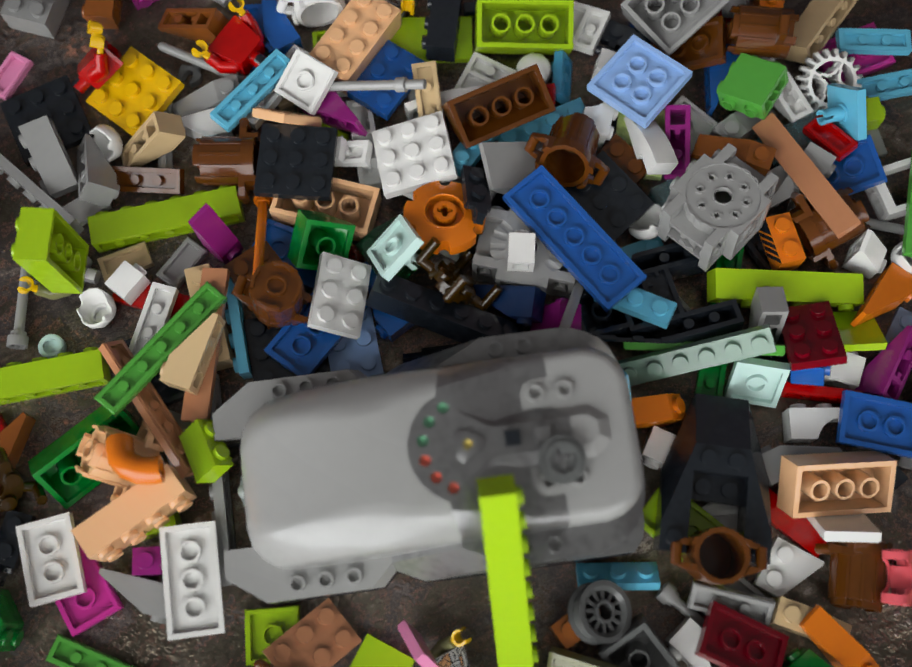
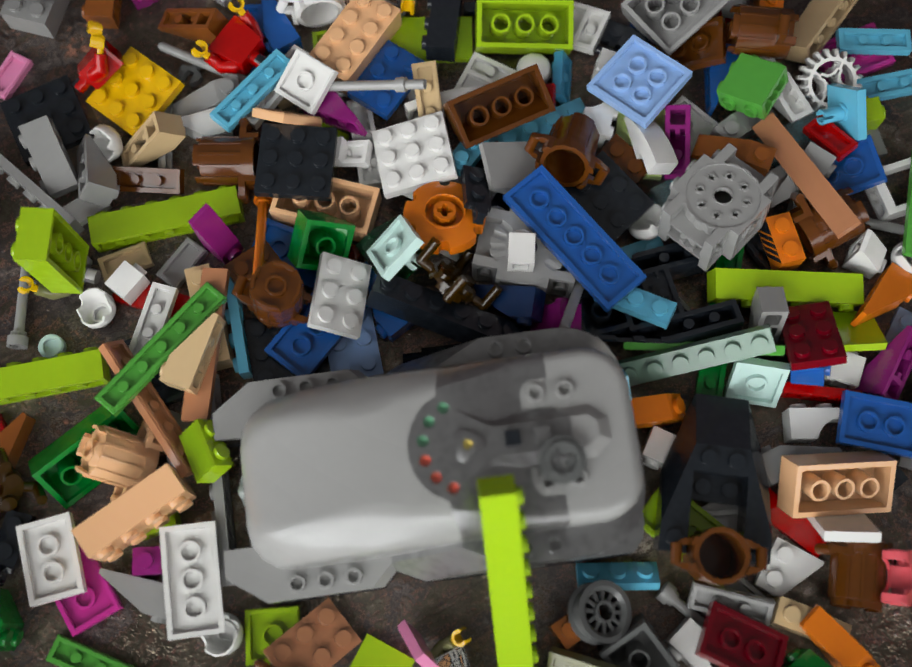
(129, 464): orange cylinder -> none
(227, 642): none -> white hair

